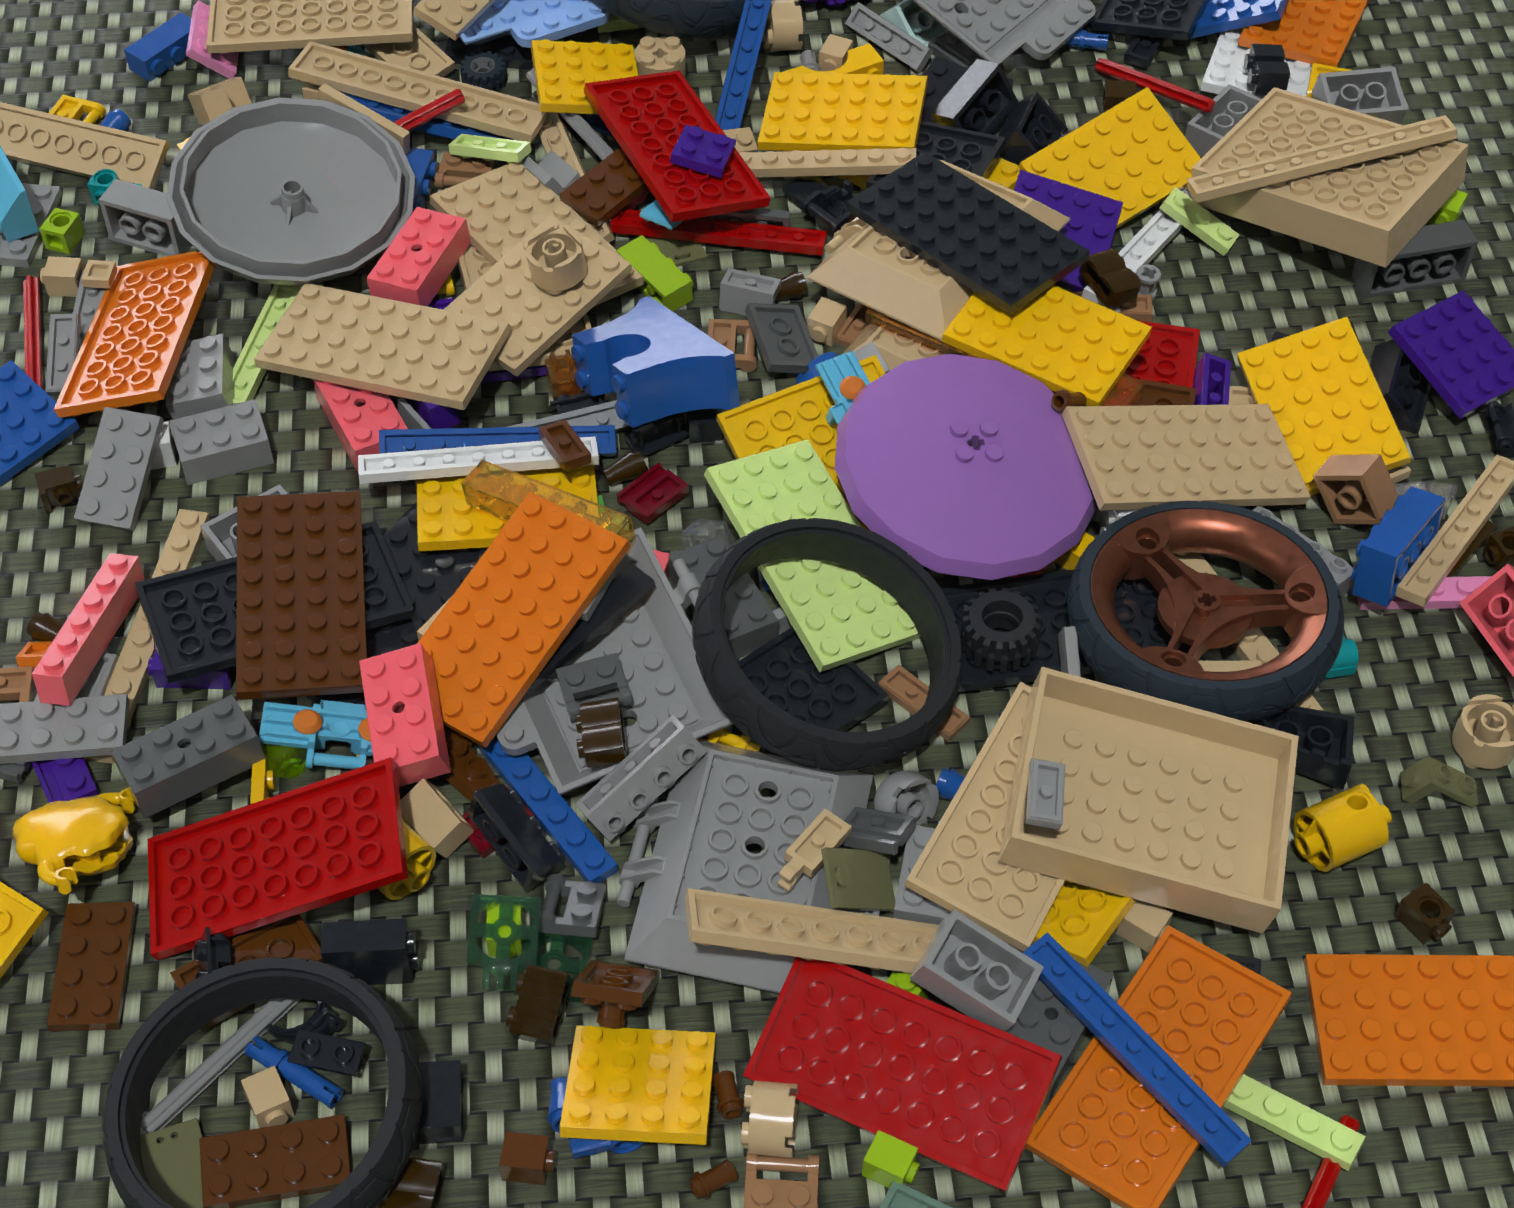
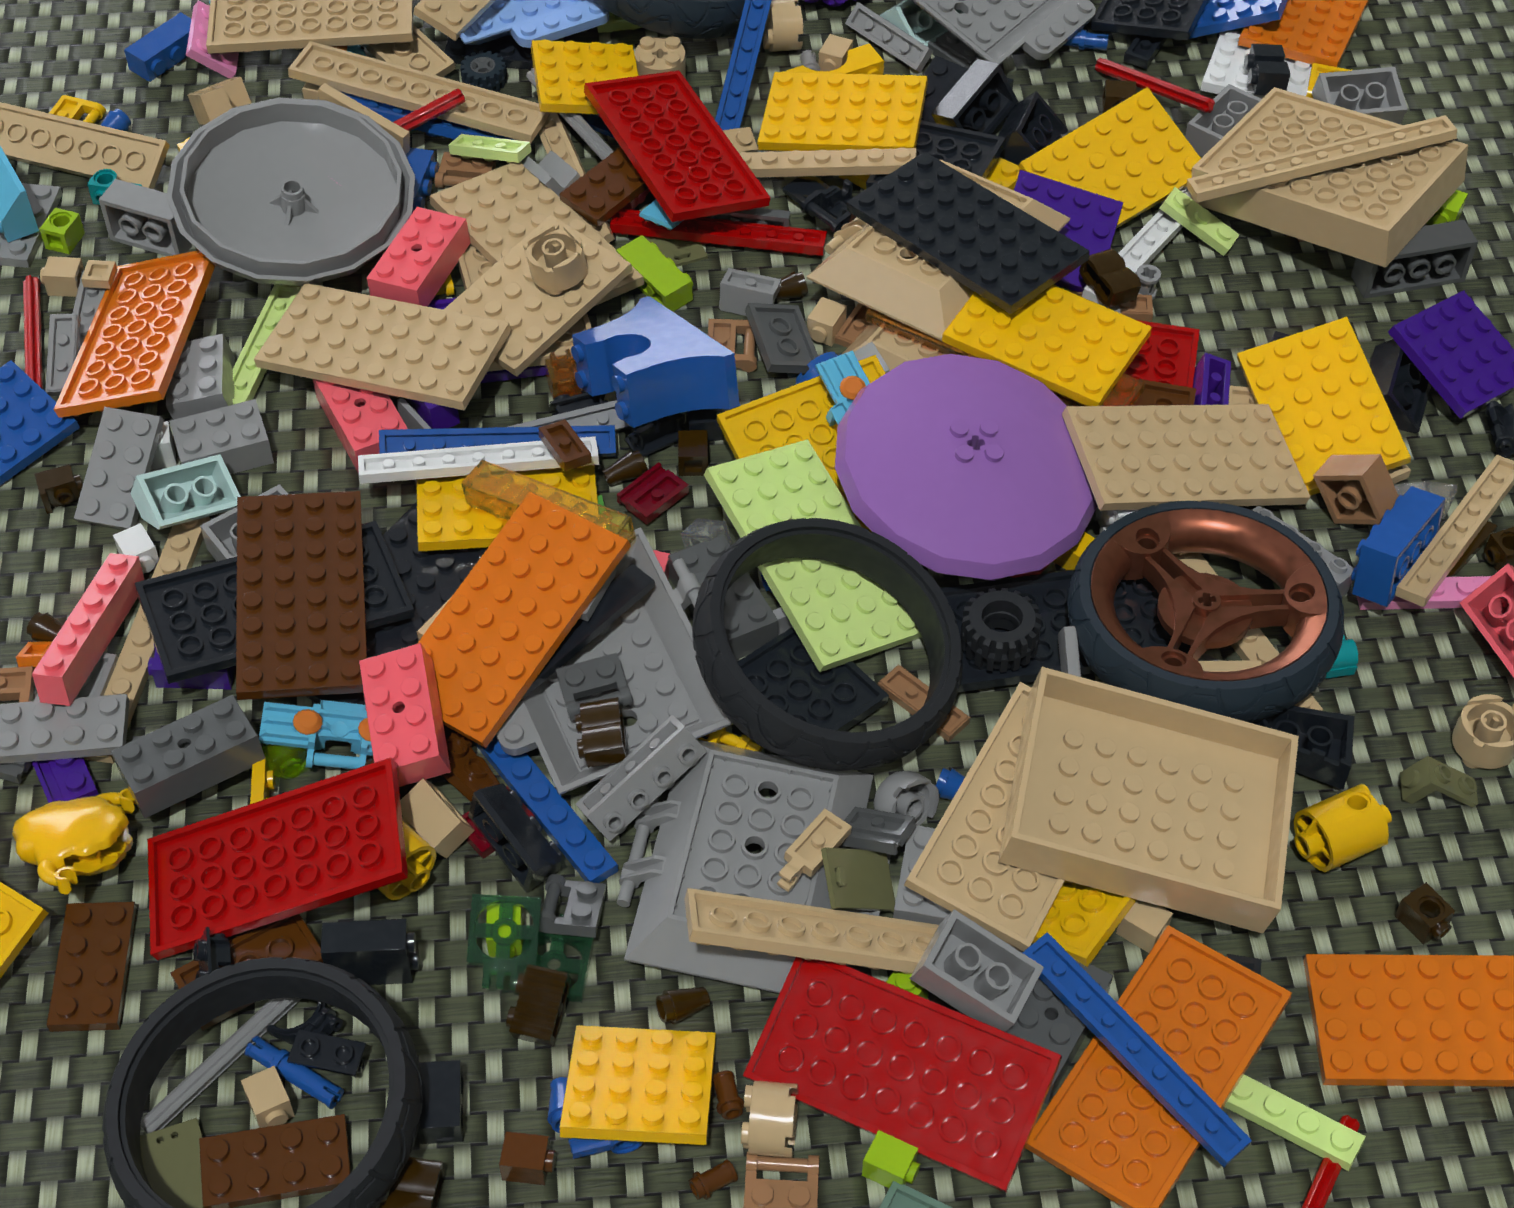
(137, 542): none -> white brick
(185, 492): none -> light aqua slope
(614, 988): reddish brown plate -> none
(681, 1003): none -> dark brown cone
(692, 452): none -> dark brown brick
(703, 151): dark purple plate -> none
(1045, 794): light grey plate -> none
(1064, 398): reddish brown pin -> none

